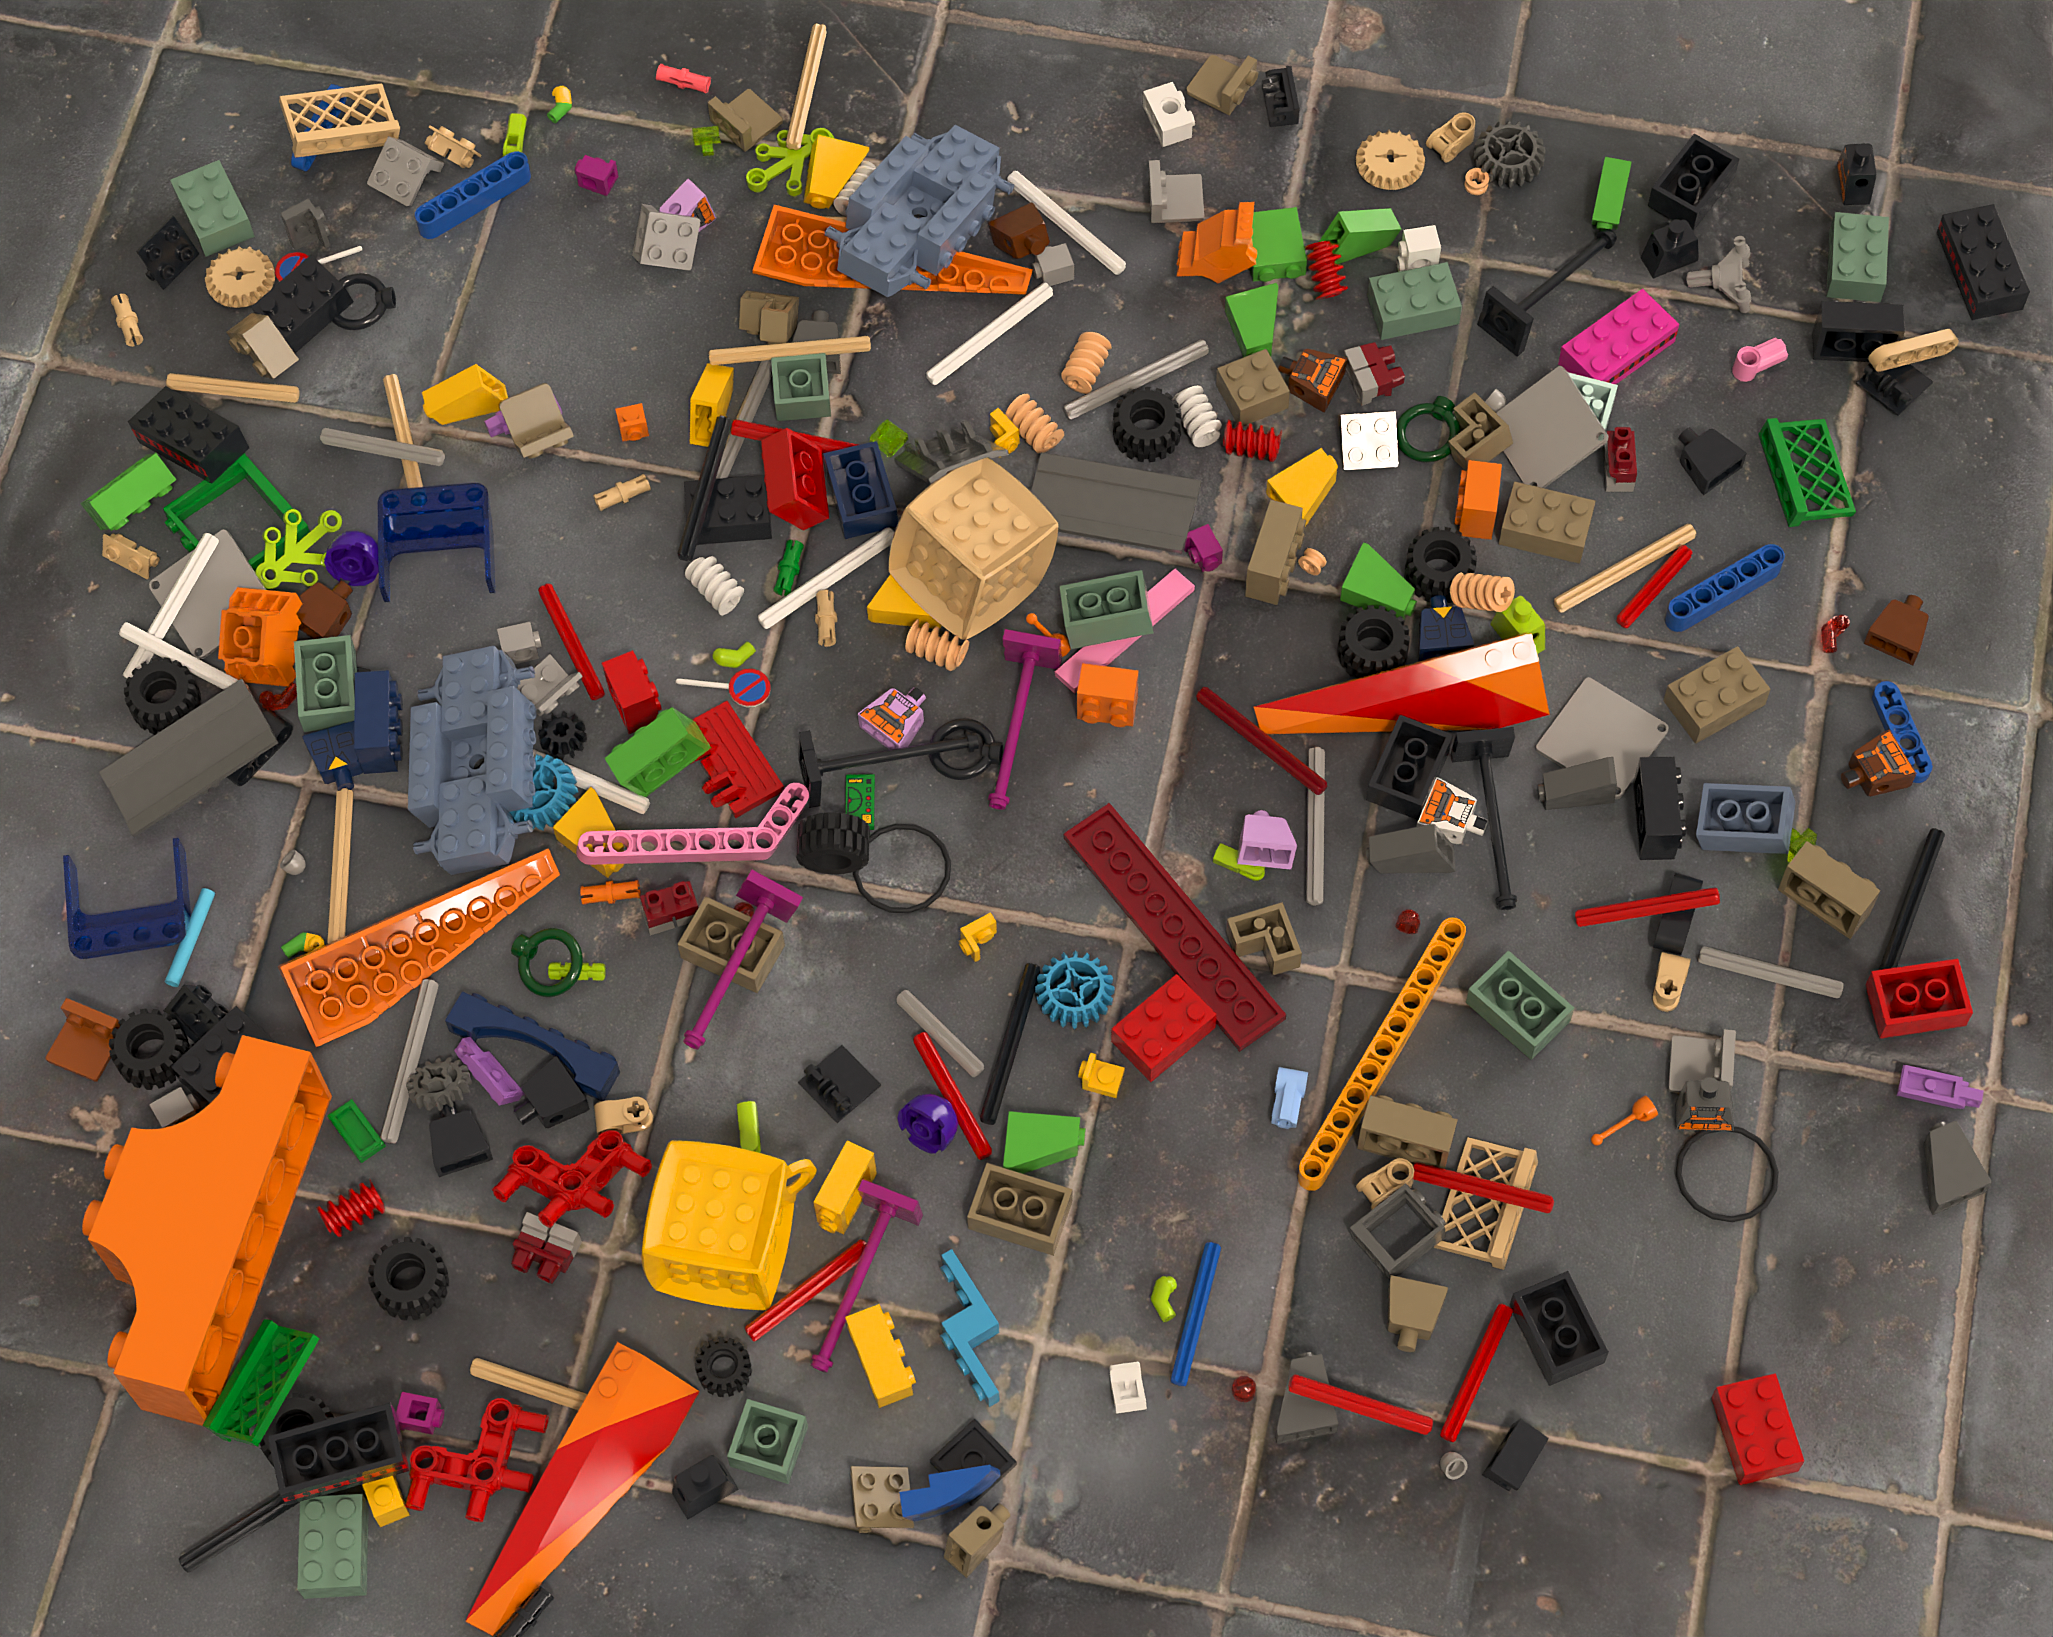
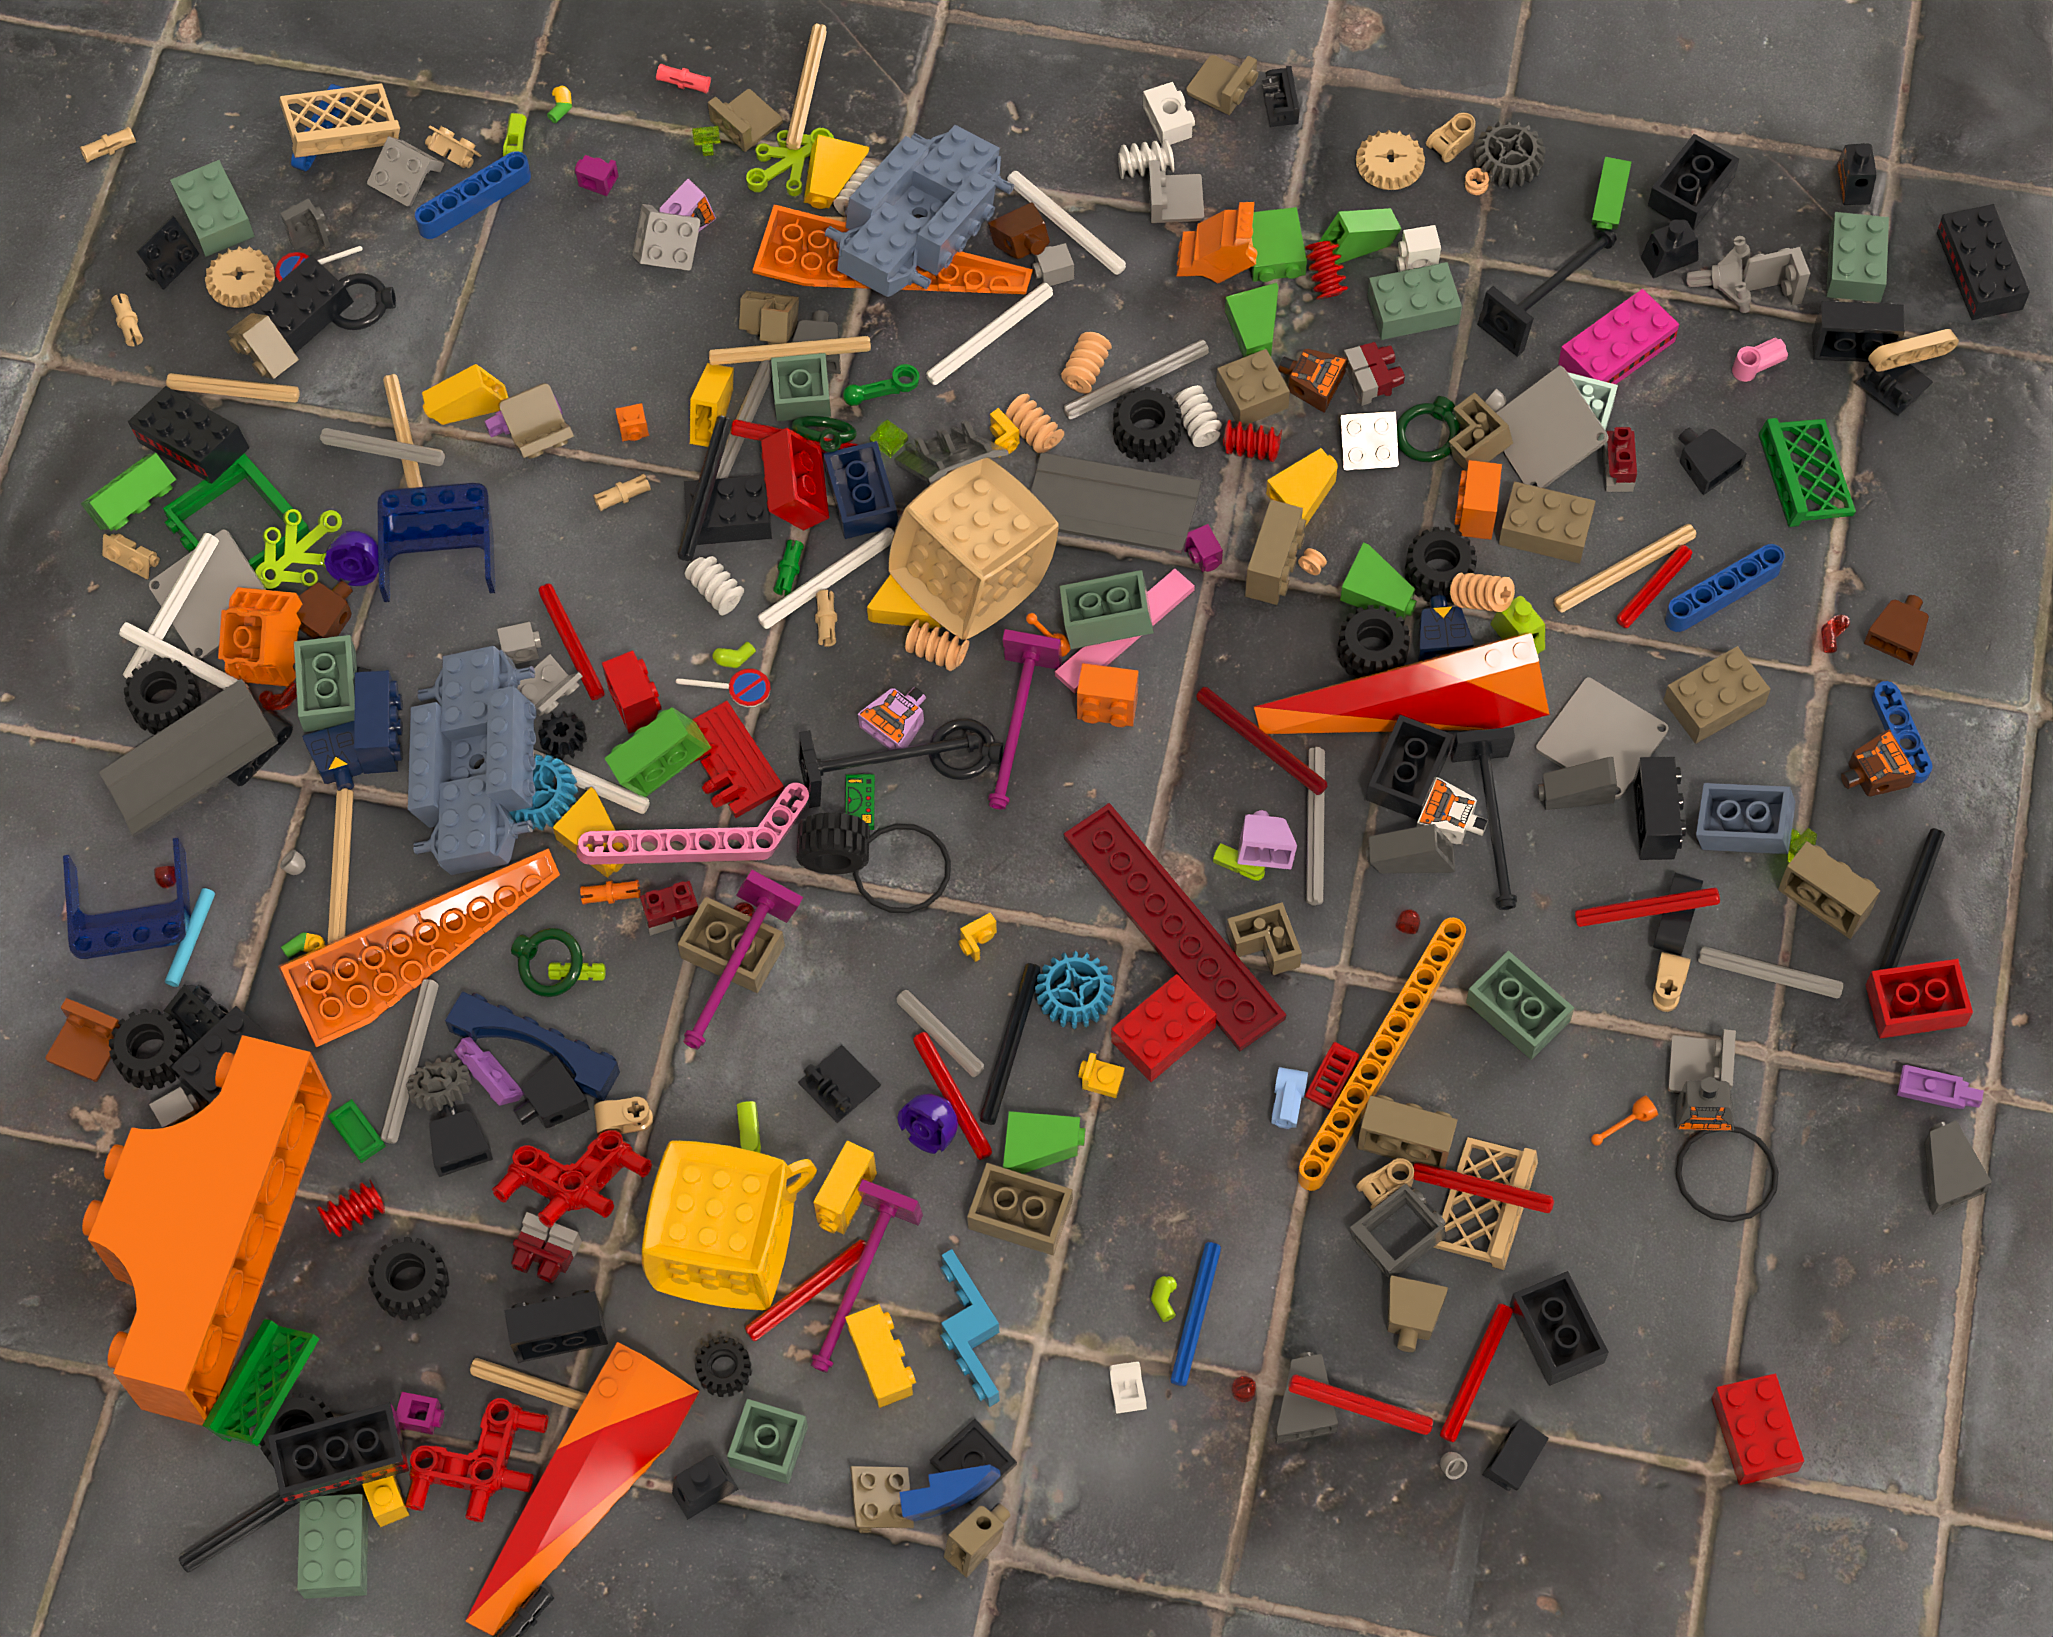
(107, 144): none -> tan pin
(165, 876): none -> clear red hinge
(556, 1326): none -> black brick
(848, 431): none -> dark green piece
(854, 394): none -> green piece
(1139, 159): none -> white piece
(1343, 1054): none -> red slope
(1783, 268): none -> light grey bracket

